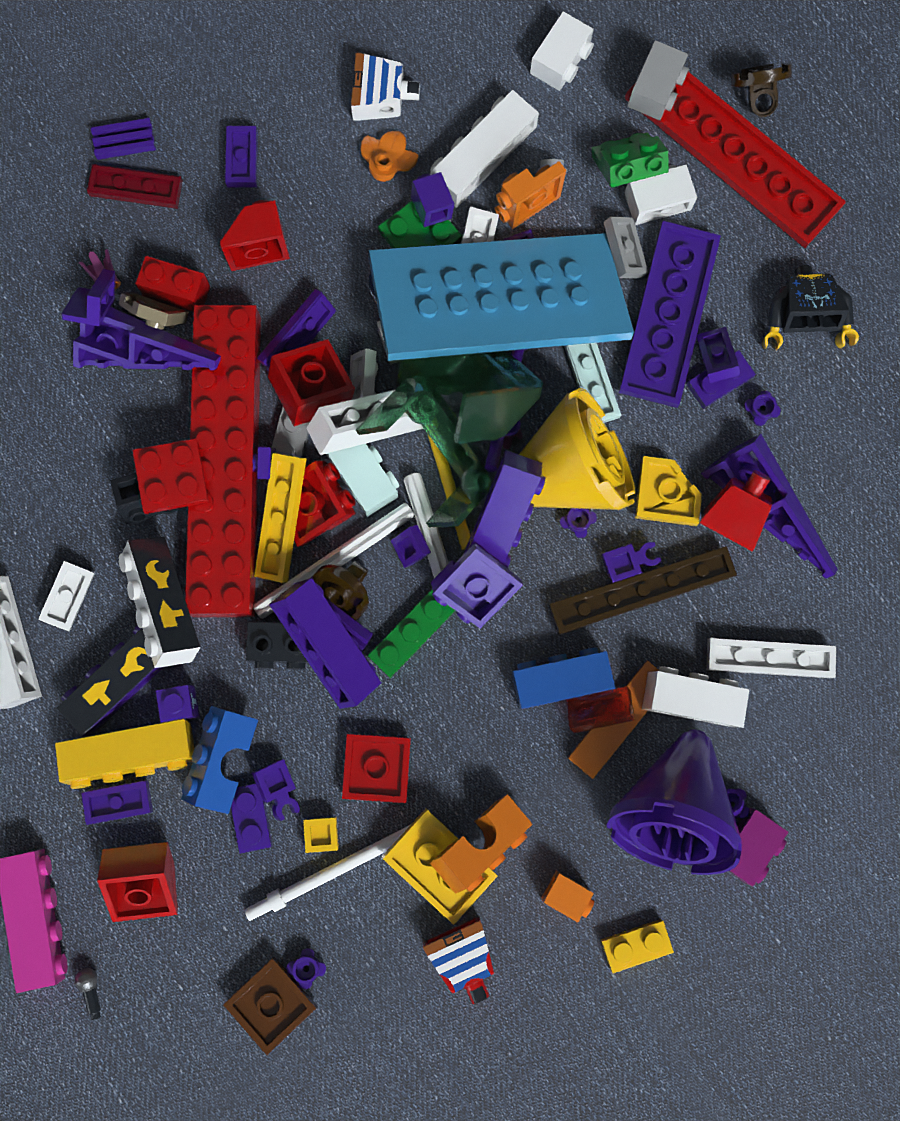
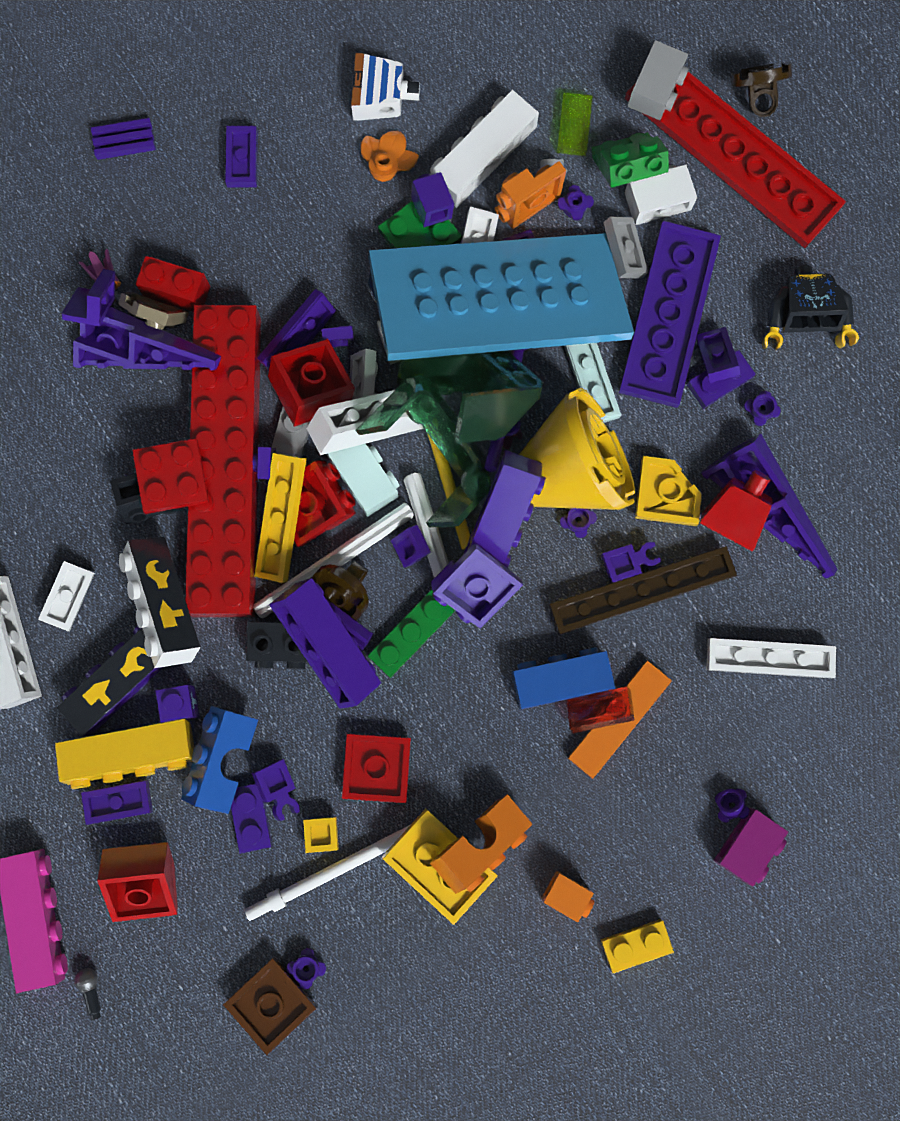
(134, 186): dark red tile -> none
(255, 237): red slope -> none
(338, 335): none -> dark purple plate
(462, 959): torso -> none
(561, 51): white brick -> none
(574, 124): none -> clear neon green plate
(575, 211): none -> dark purple plate
(680, 811): dark purple cone -> none
(695, 697): white brick -> none

